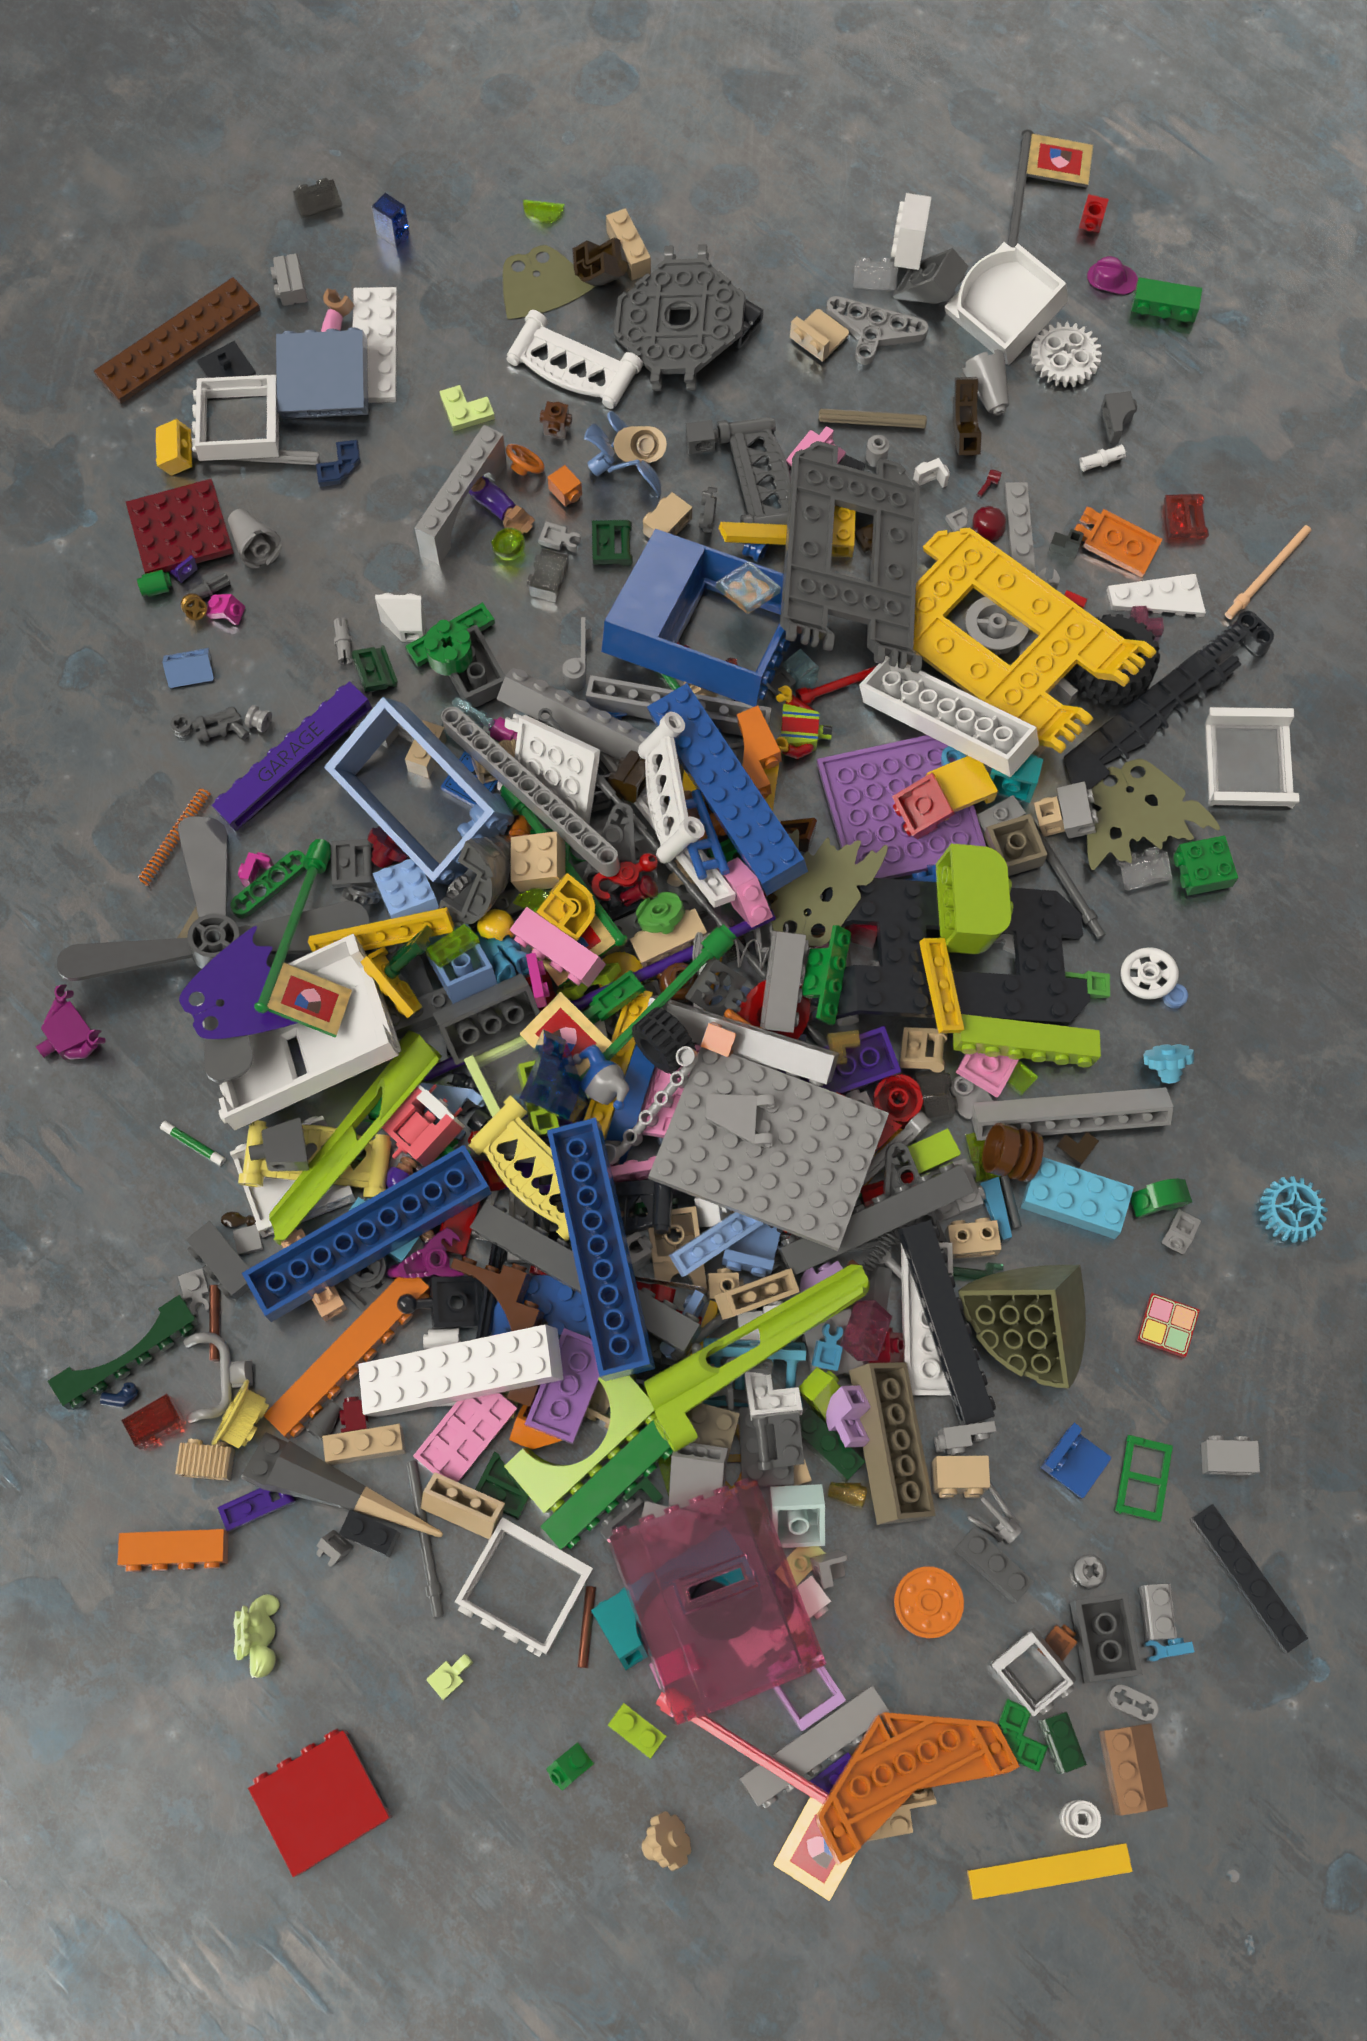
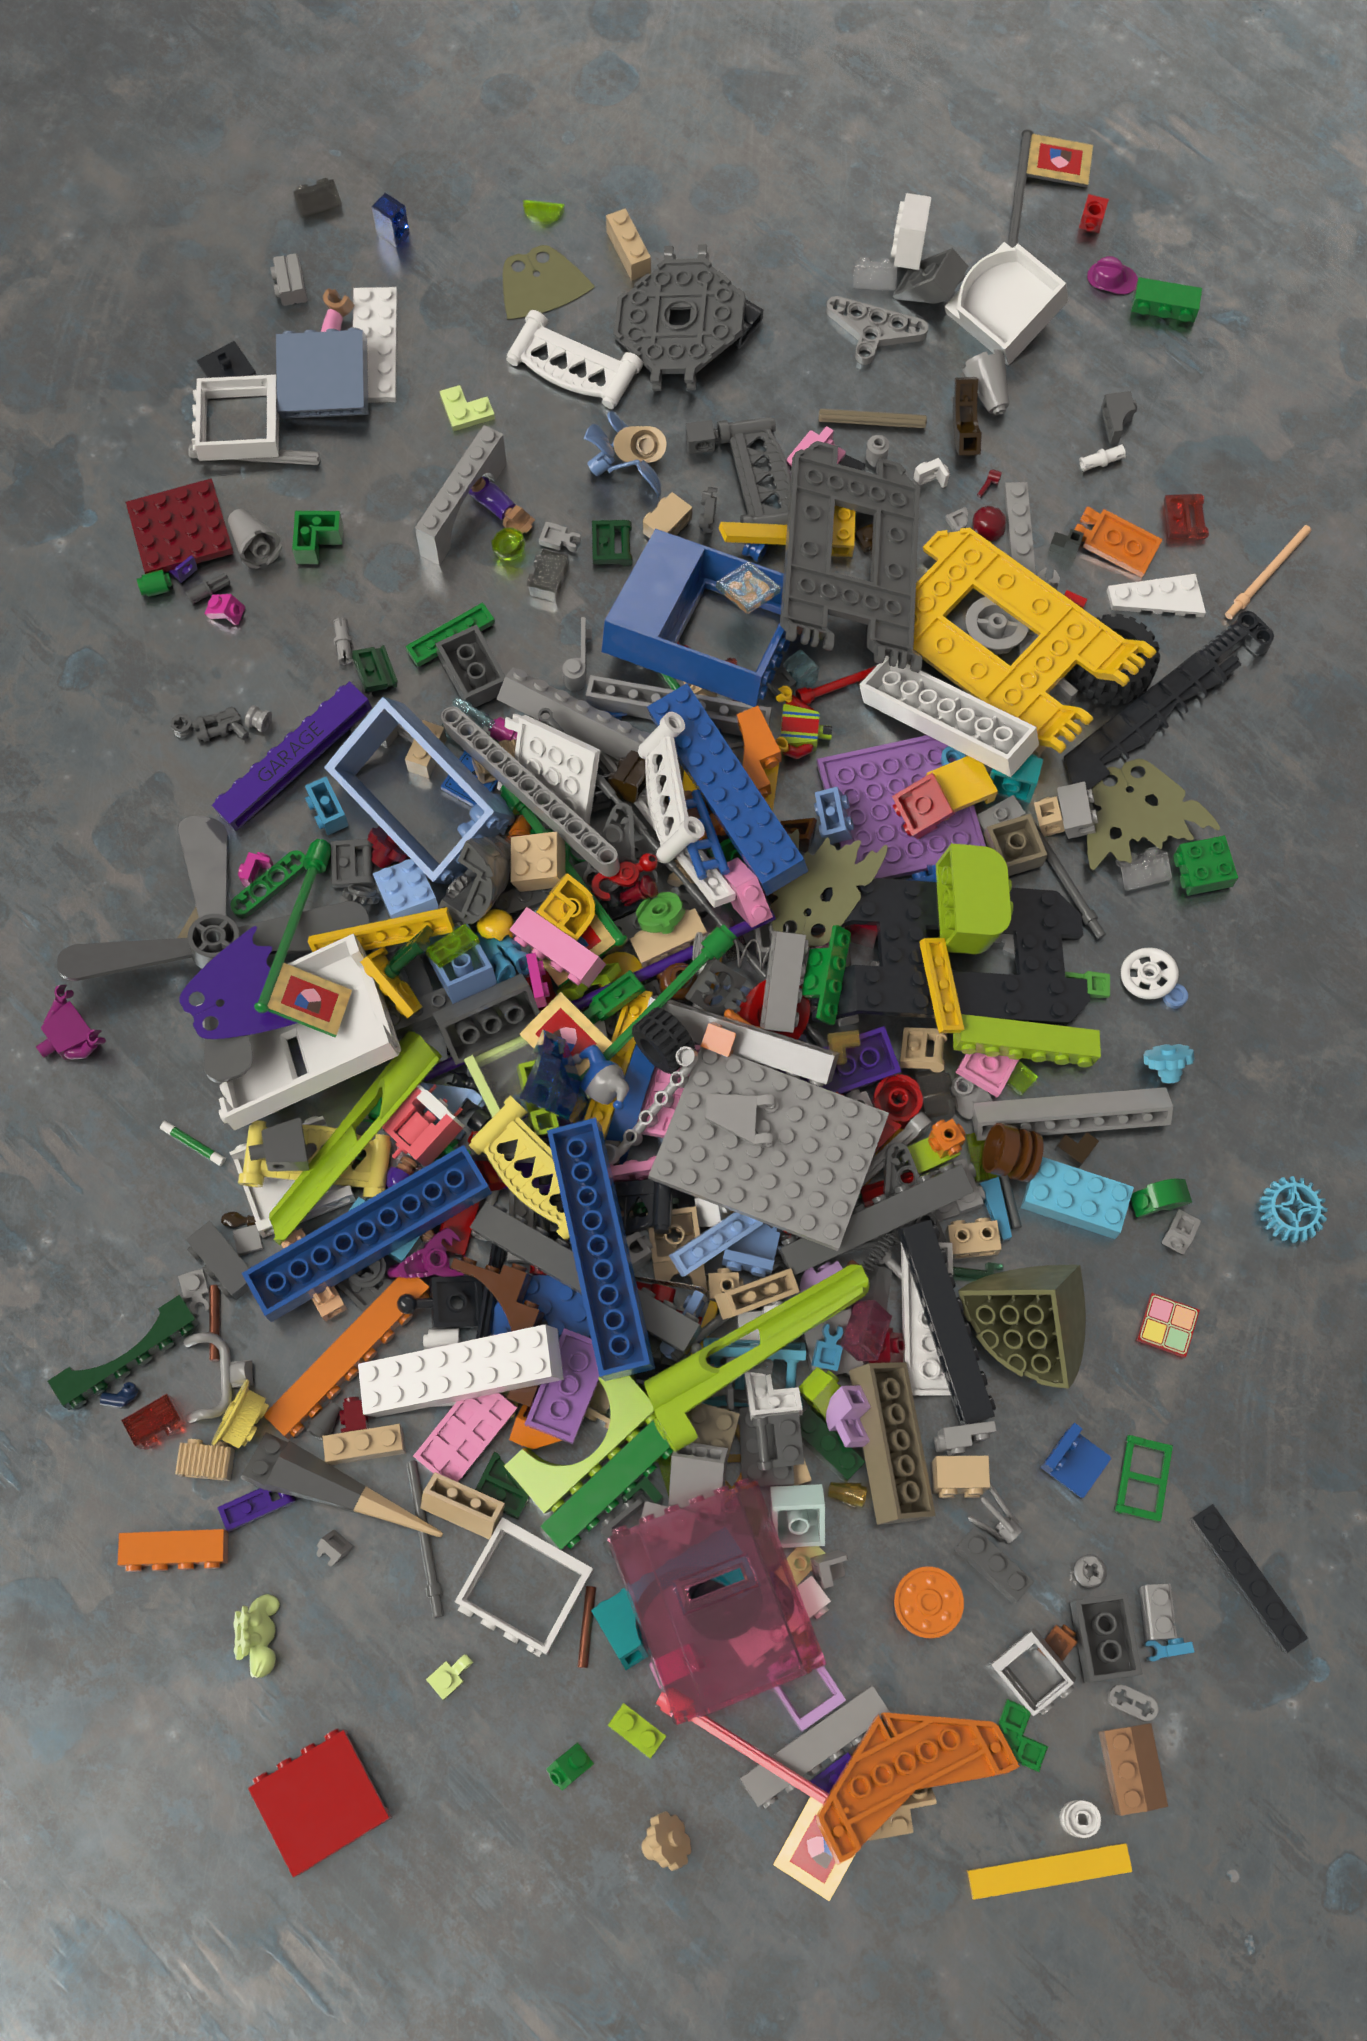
(171, 834): orange piece -> none
(173, 447): yellow brick -> none
(176, 340): reddish brown plate -> none
(188, 668): medium blue panel -> none
(197, 610): pearl gold wheel -> none
(313, 530): none -> green brick
(328, 809): none -> dark azure brick
(336, 472): dark blue tile -> none
(369, 1533): black brick -> none
(402, 615): white slope -> none
(448, 648): green brick -> none
(524, 460): orange piece -> none
(531, 899): clear neon green tile -> none
(556, 419): reddish brown brick -> none
(565, 485): orange brick -> none
(599, 263): dark brown brick -> none
(818, 334): tan bracket -> none
(833, 815): none -> medium blue brick
(943, 1145): none -> orange brick
(1062, 1742): dark green brick -> none
(1066, 354): white gear -> none
(1153, 624): clear pink piece -> none
(1230, 1456): light grey brick -> none
(1250, 757): piece -> none

